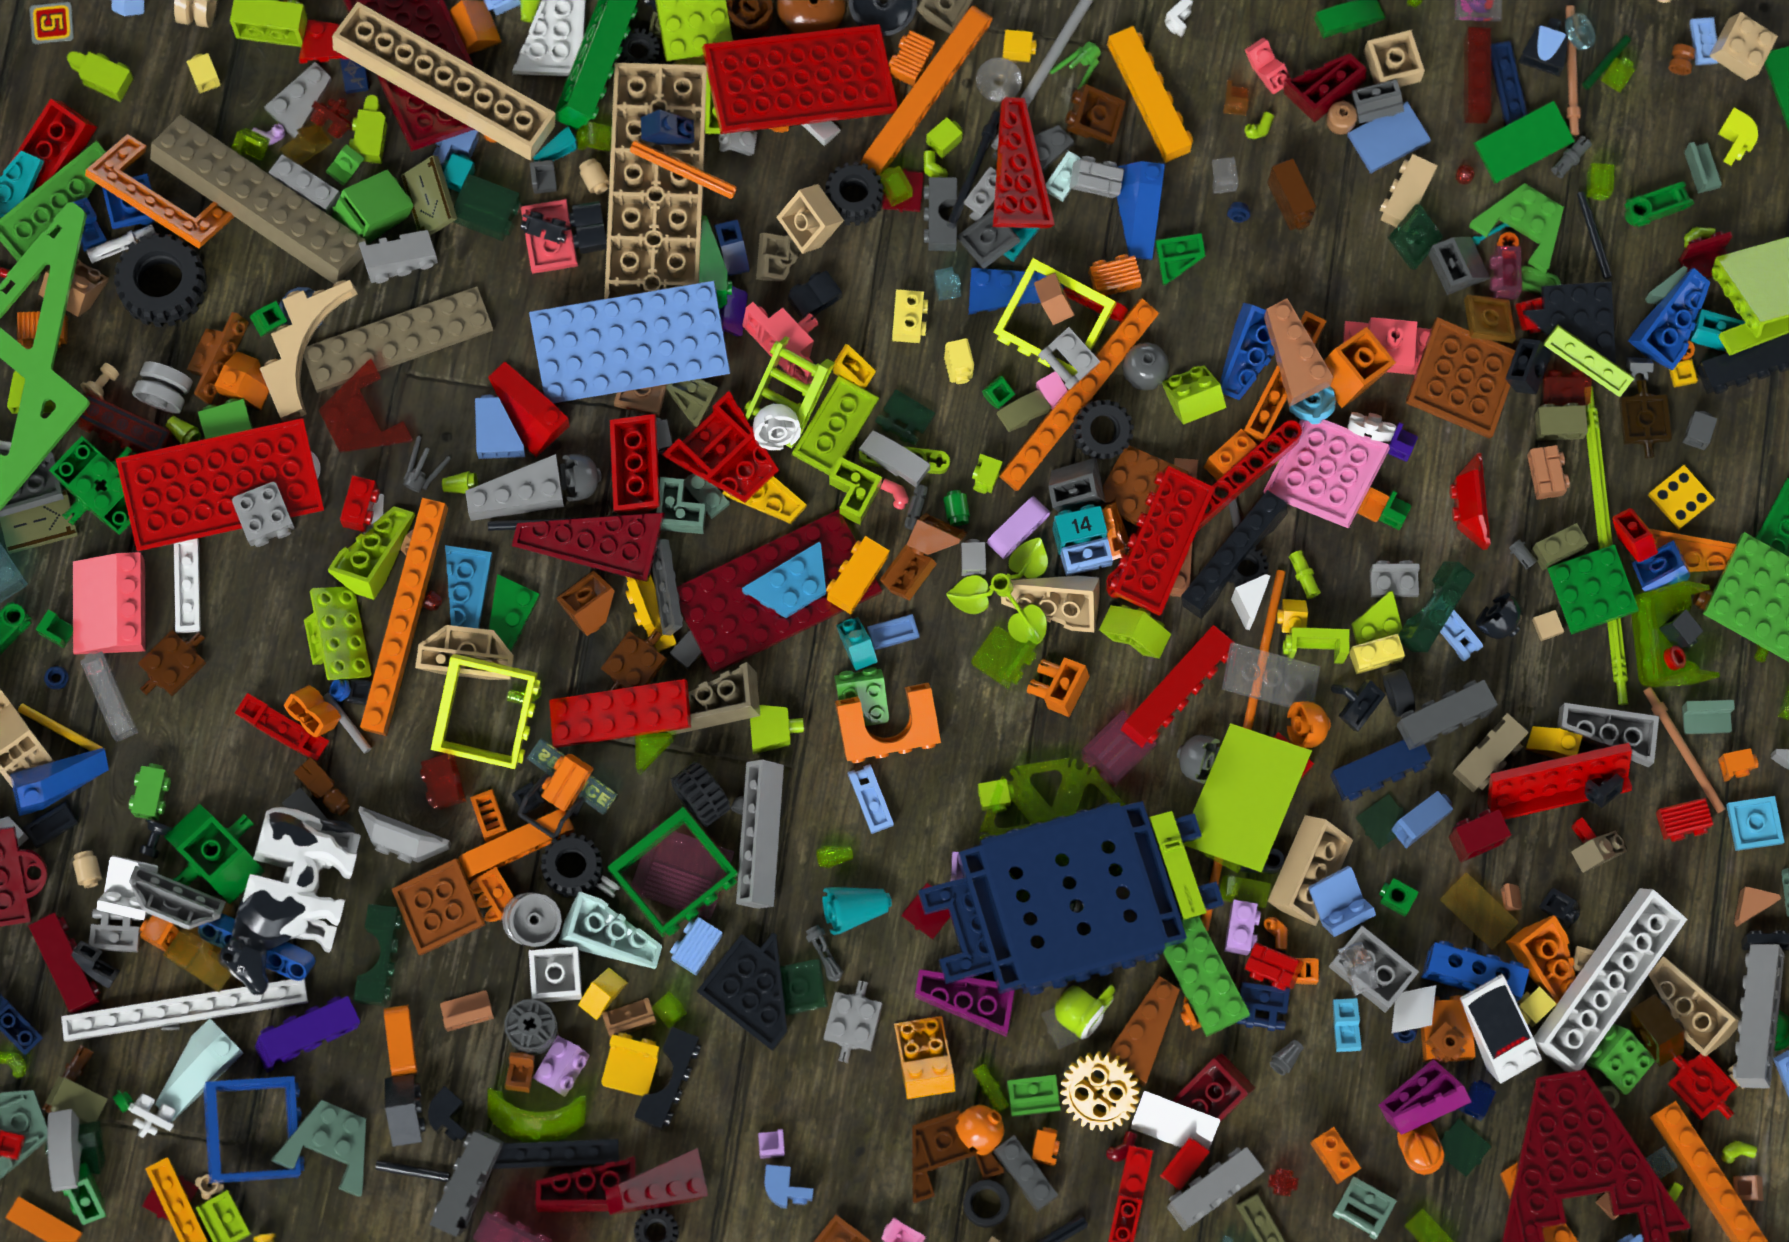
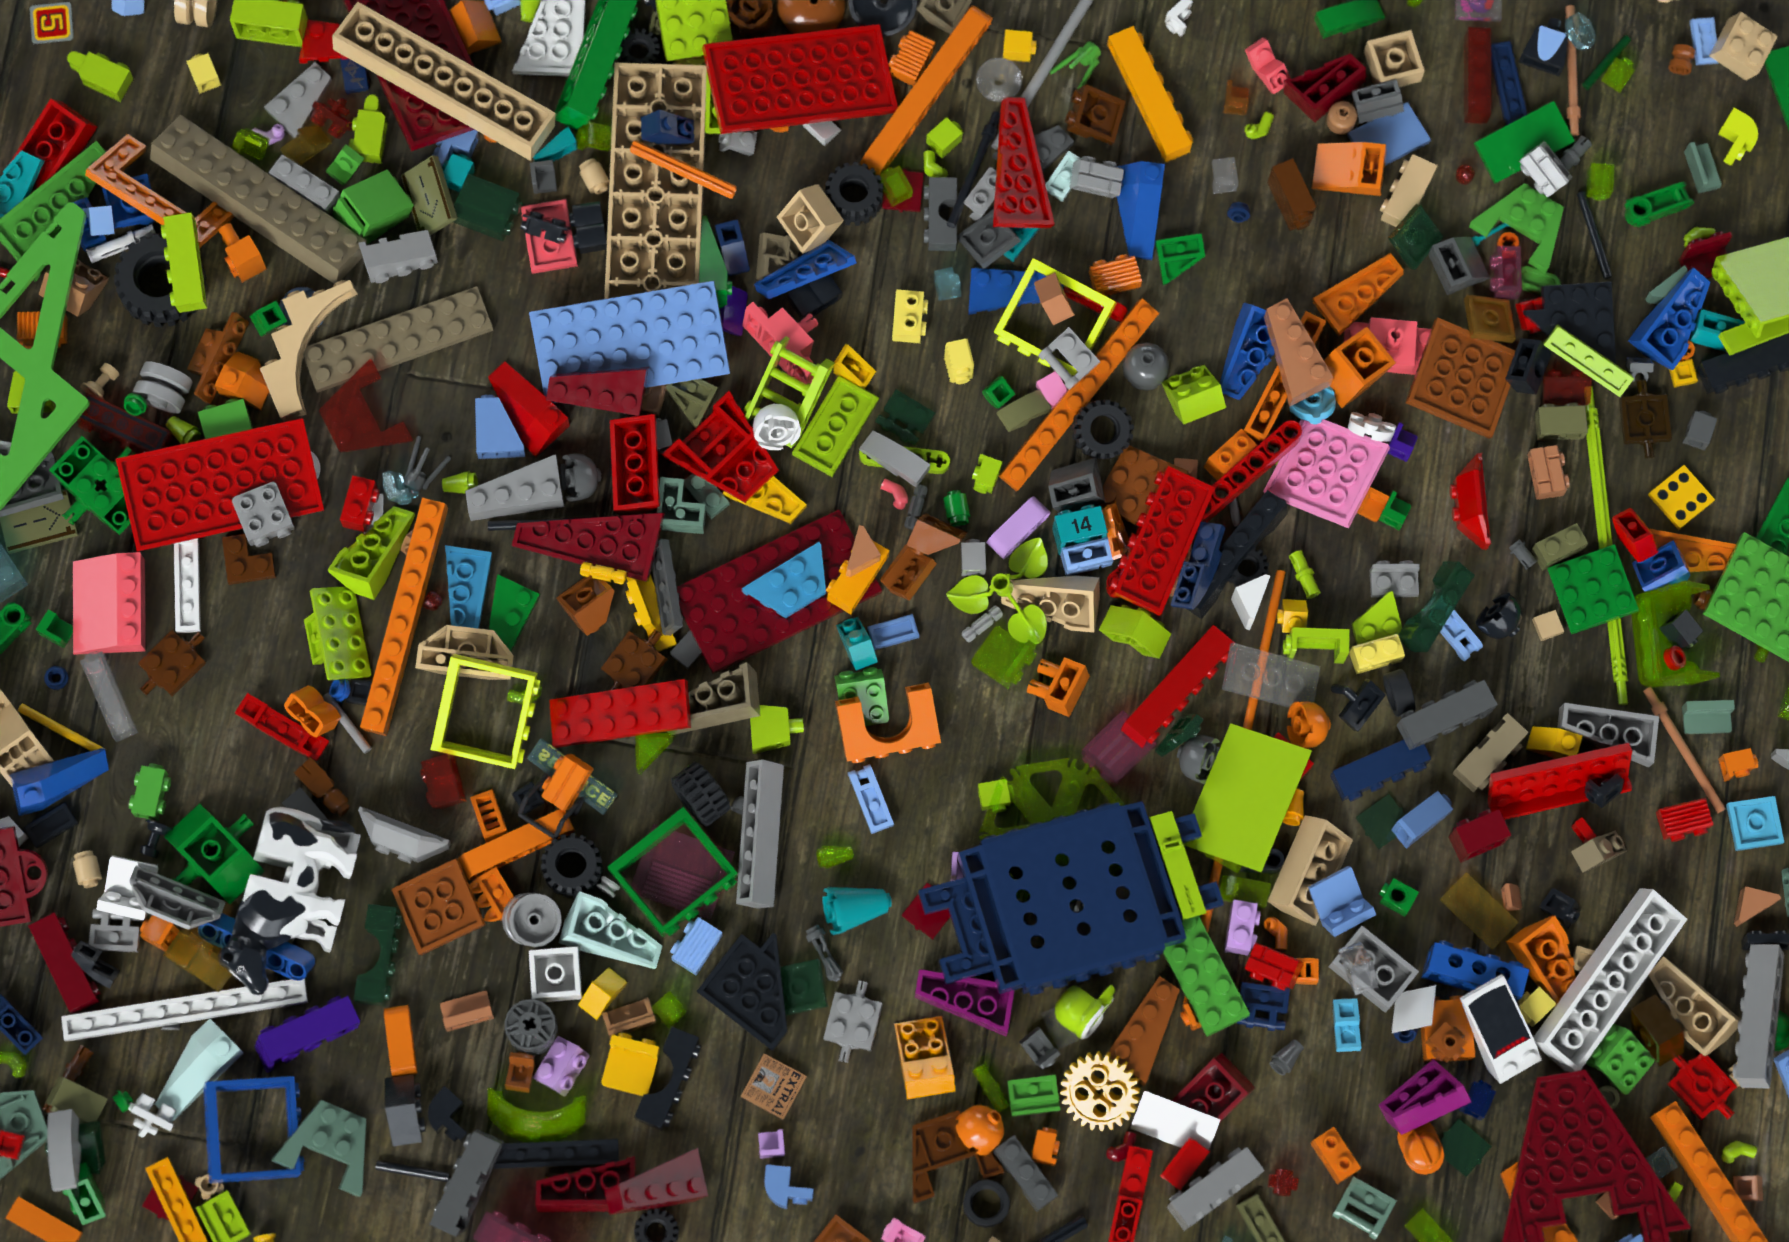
(100, 220): none -> light blue panel
(135, 404): none -> green plate
(184, 261): none -> lime brick
(241, 566): none -> reddish brown plate
(242, 254): none -> orange brick
(396, 490): none -> clear light blue bracket
(603, 573): none -> yellow axle
(604, 390): none -> dark red wedge
(773, 1086): none -> medium nougat tile
(805, 269): none -> blue wing
(859, 485): lime brick -> none
(863, 553): none -> nougat slope
(982, 623): none -> light grey axle
(1039, 1048): none -> dark grey bracket
(1184, 729): none -> clear green wing
(1201, 568): none -> dark blue slope
(1296, 809): none -> light orange cone
(1350, 167): none -> orange slope
(1354, 295): none -> orange wing
(1545, 169): none -> brick

